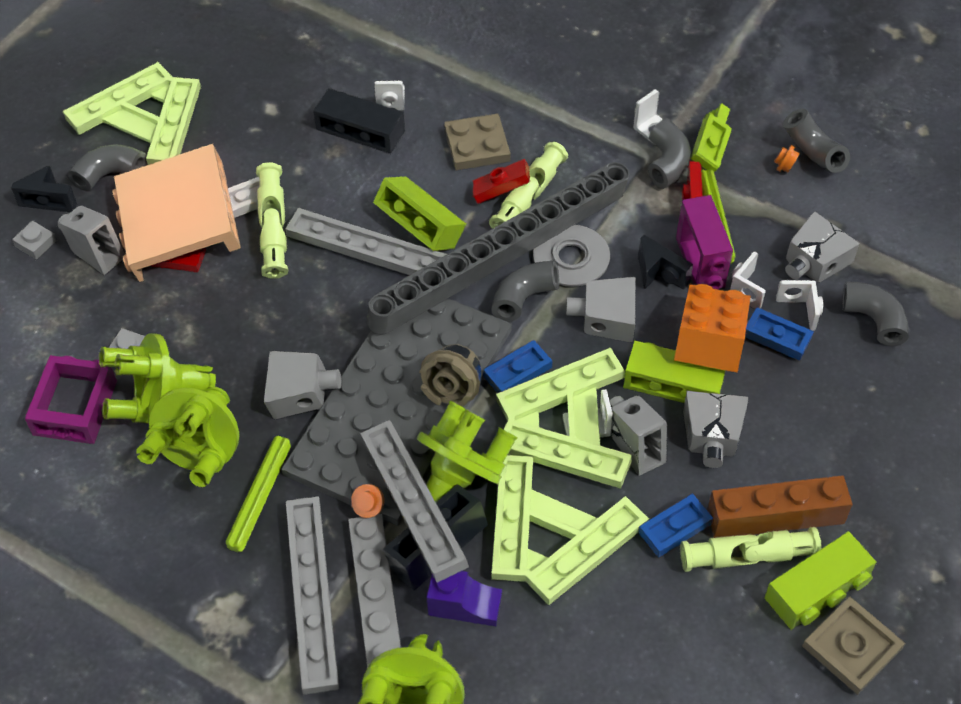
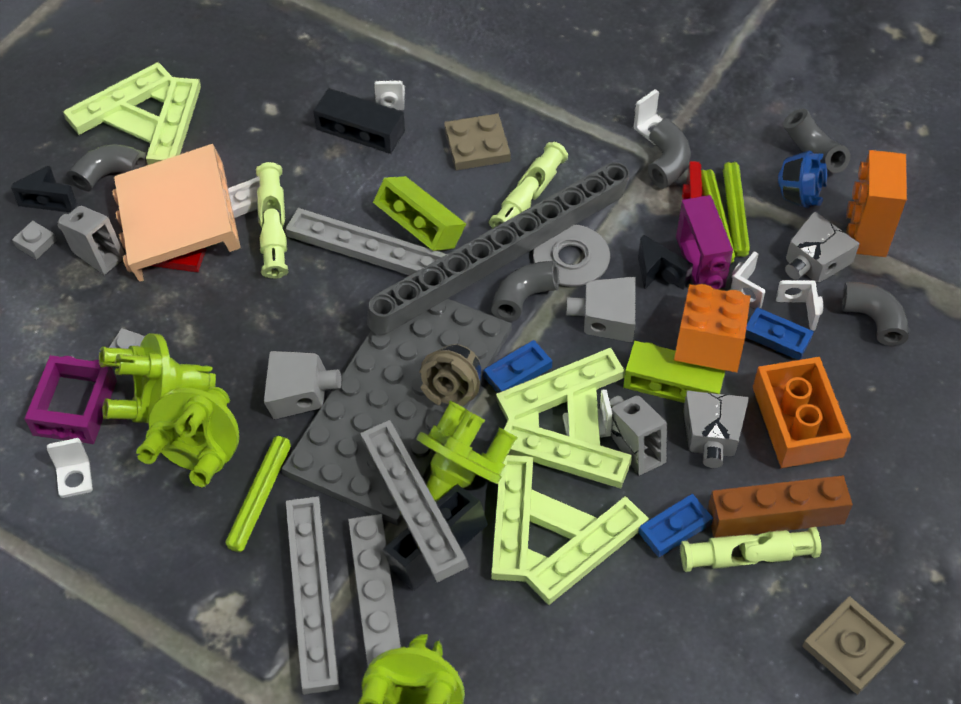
(70, 458): none -> white bracket
(367, 500): orange plate -> none
(464, 600): dark purple arch -> none
(501, 181): red plate -> none
(712, 139): lime hinge -> none
(736, 209): none -> lime axle
(786, 159): orange plate -> none
(801, 412): none -> orange brick
(803, 179): none -> blue cone
(820, 581): lime brick -> none
(877, 202): none -> orange brick

